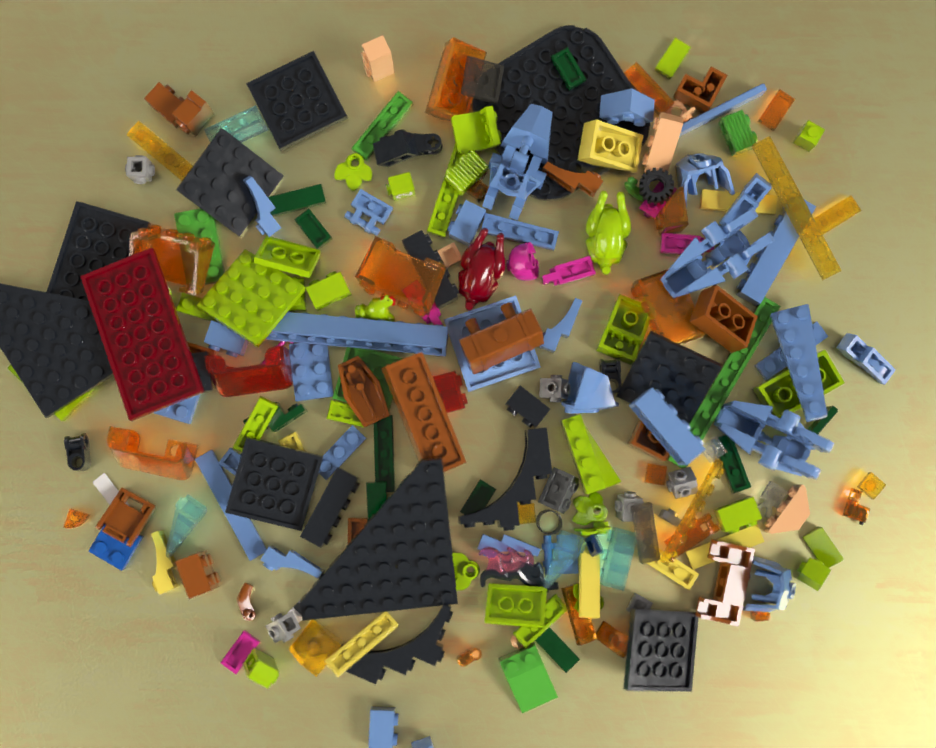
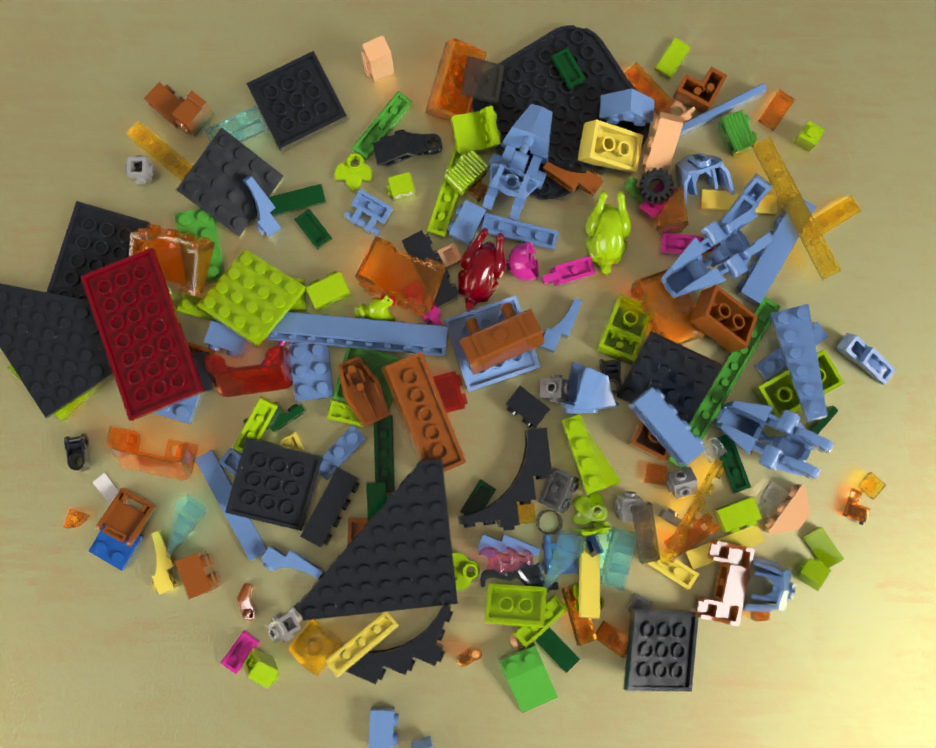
(287, 256): lime plate -> none

